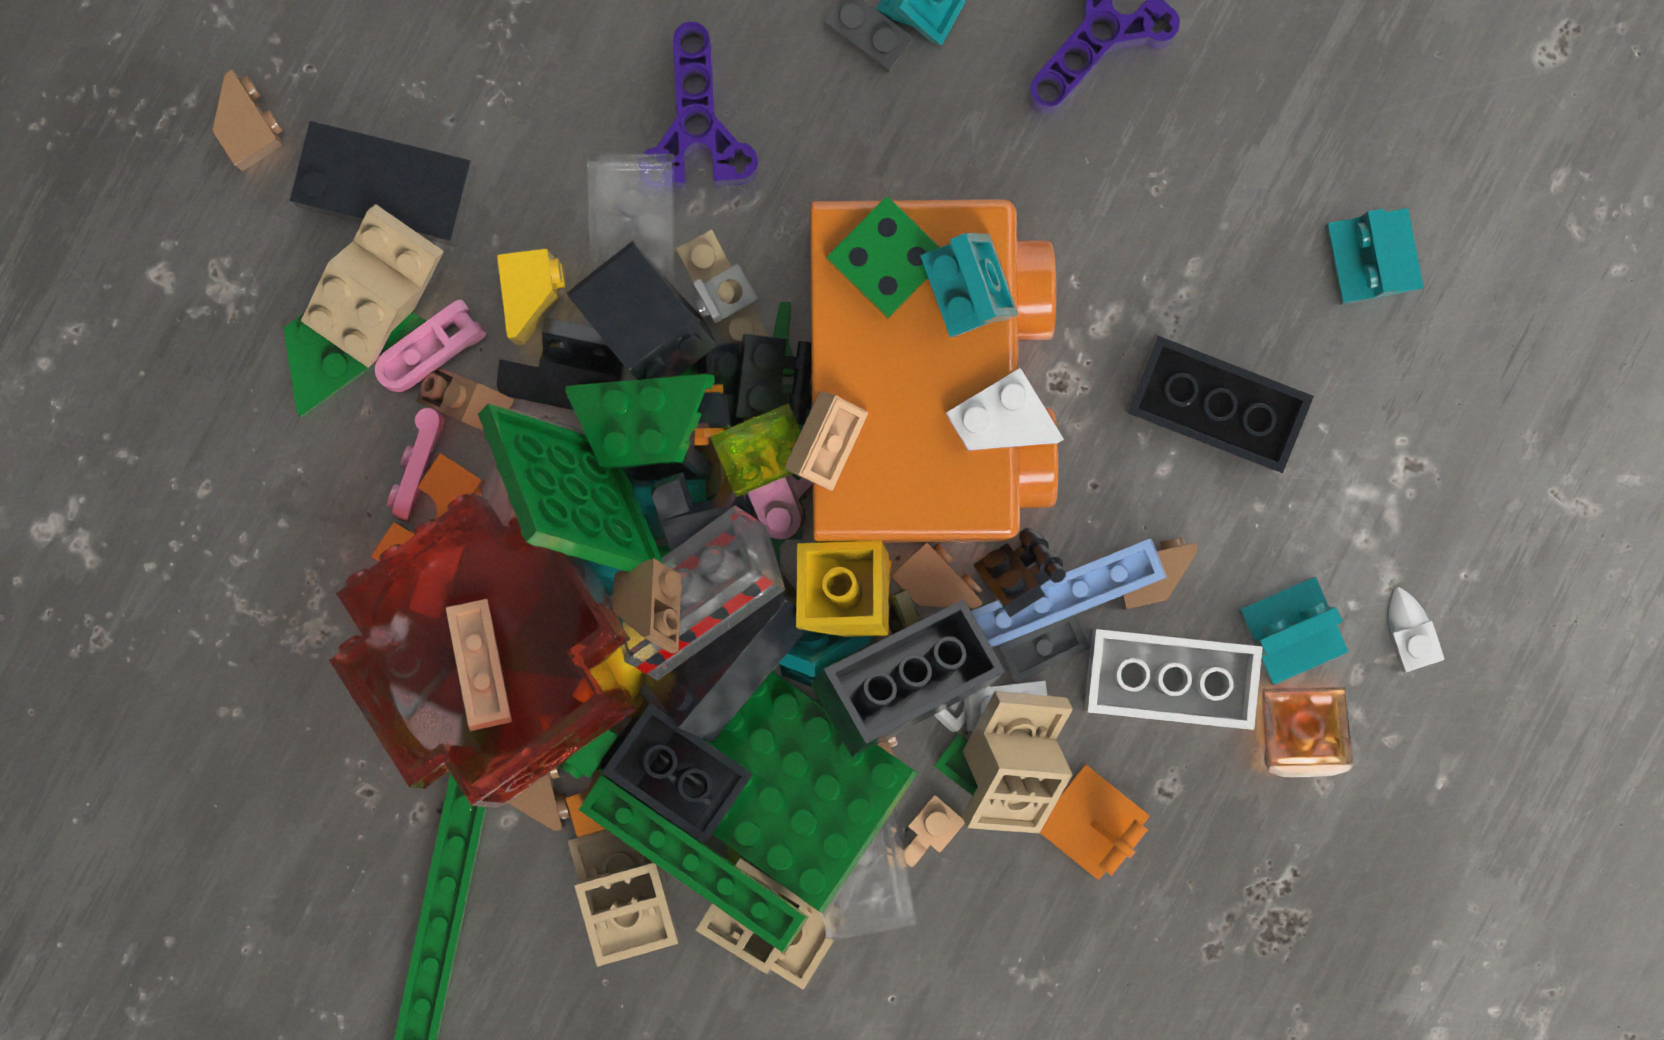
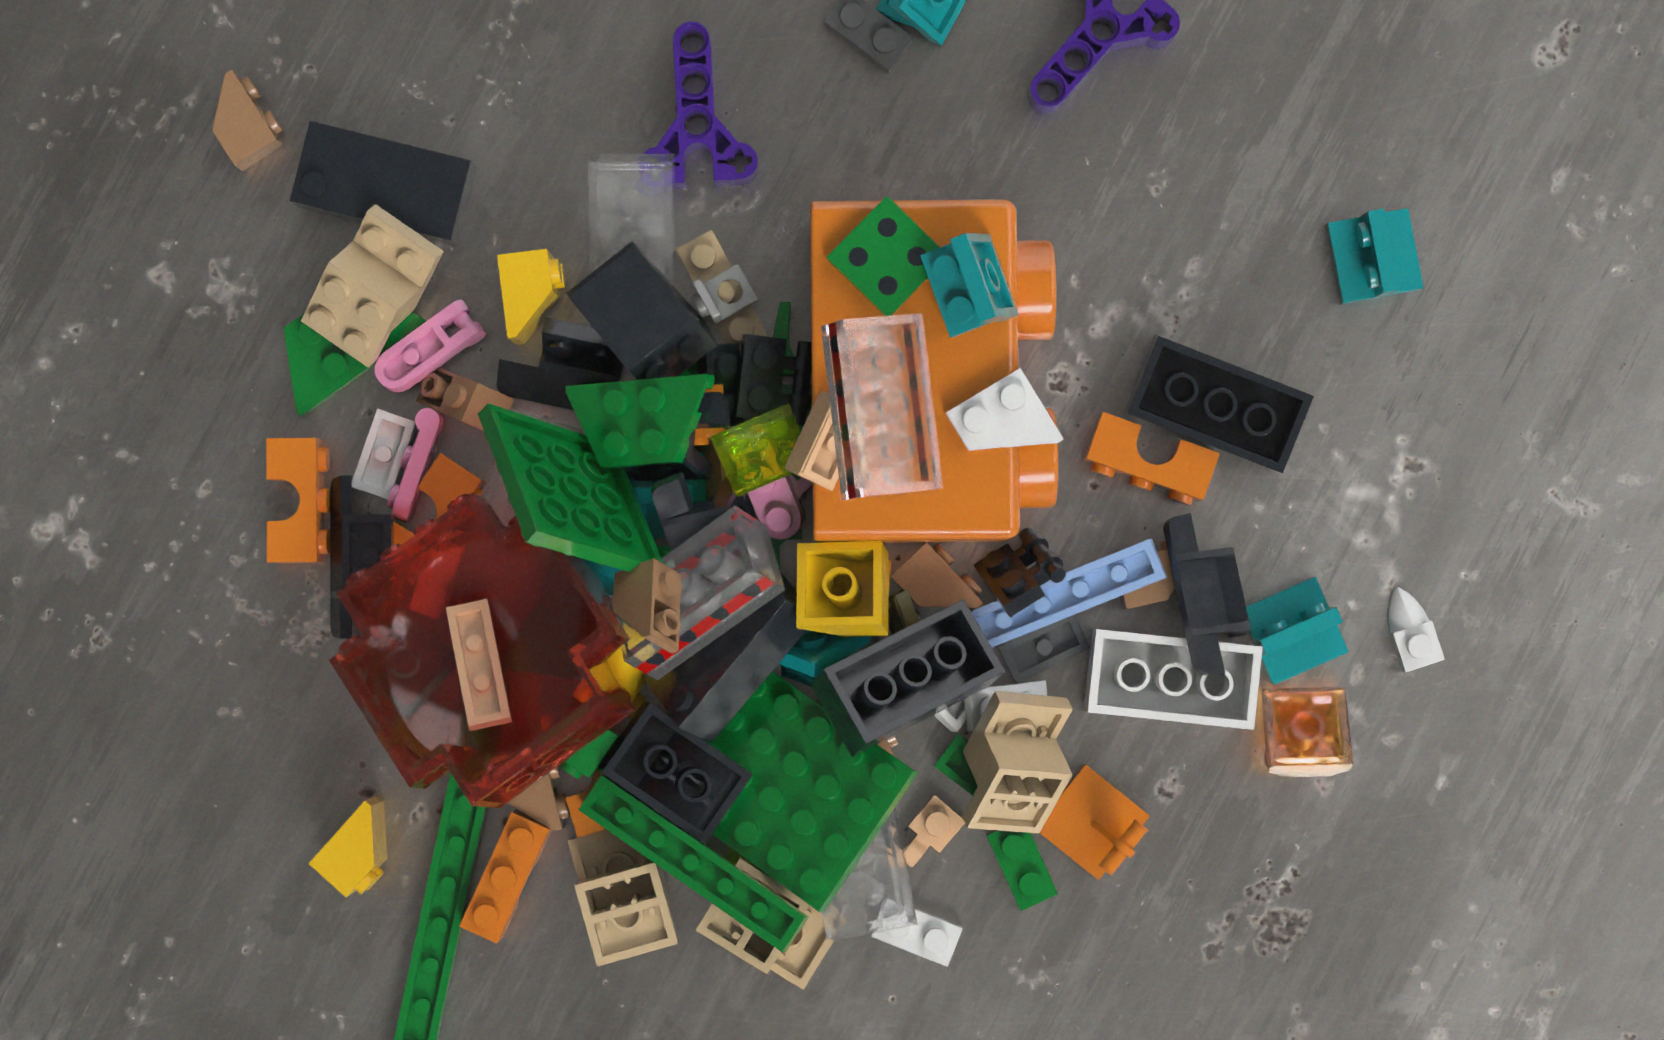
(302, 535): none -> orange arch
(354, 546): none -> black plate
(356, 850): none -> yellow slope
(382, 453): none -> white plate
(505, 876): none -> orange arch
(881, 406): none -> clear brick
(930, 939): none -> white plate
(1022, 867): none -> green plate
(1115, 450): none -> orange arch
(1207, 594): none -> black plate

